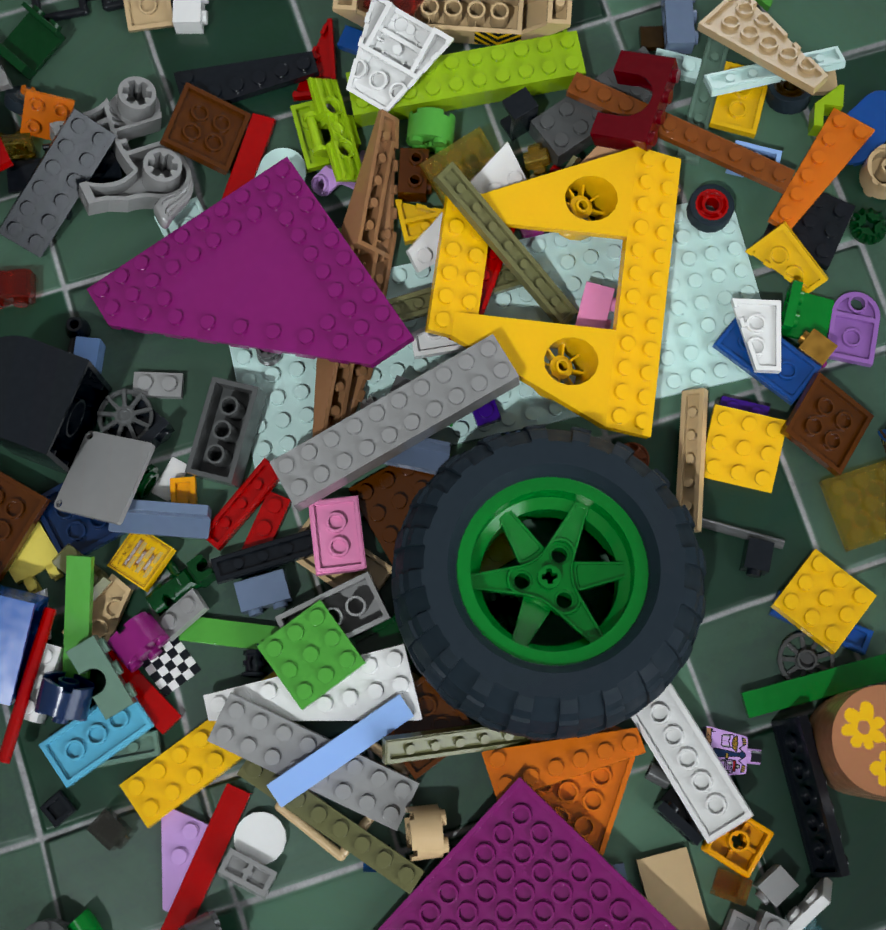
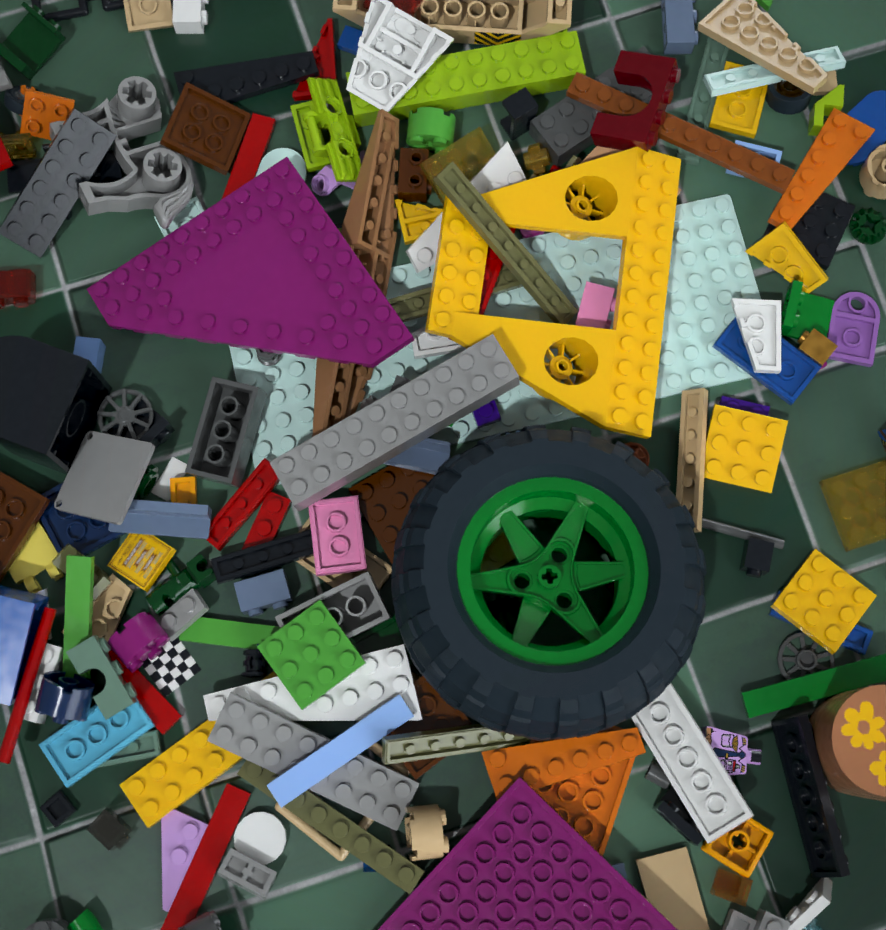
(82, 330): black bar -> none
(159, 385): light grey plate -> none
(651, 37): dark brown tile -> none
(688, 64): light aqua plate -> none
(713, 196): wheel -> none
(774, 886): light grey brick -> none
(827, 424): reddish brown plate -> none

